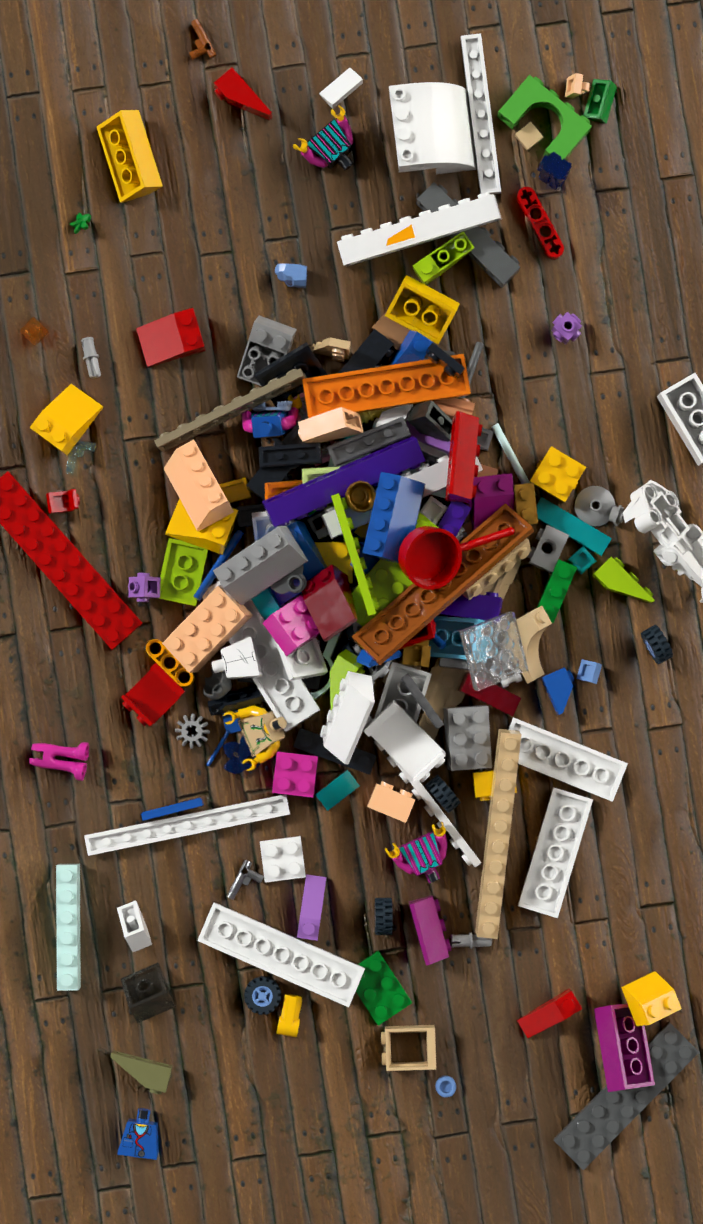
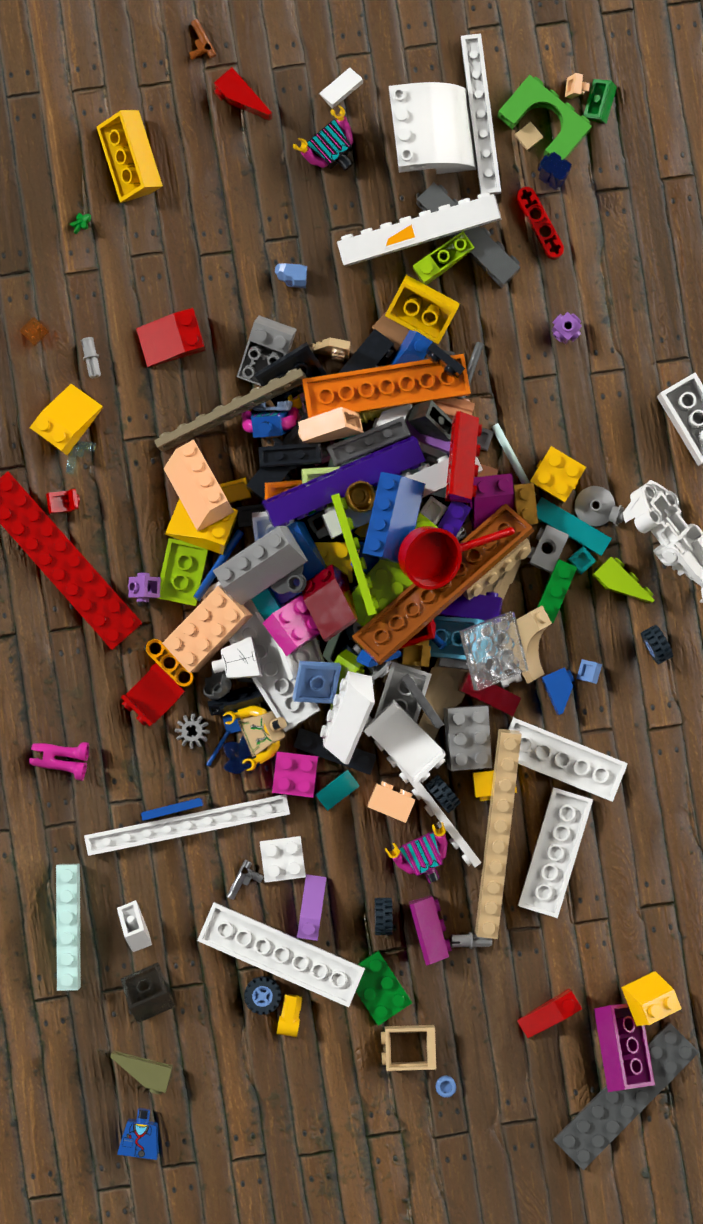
(316, 682): none -> medium blue plate

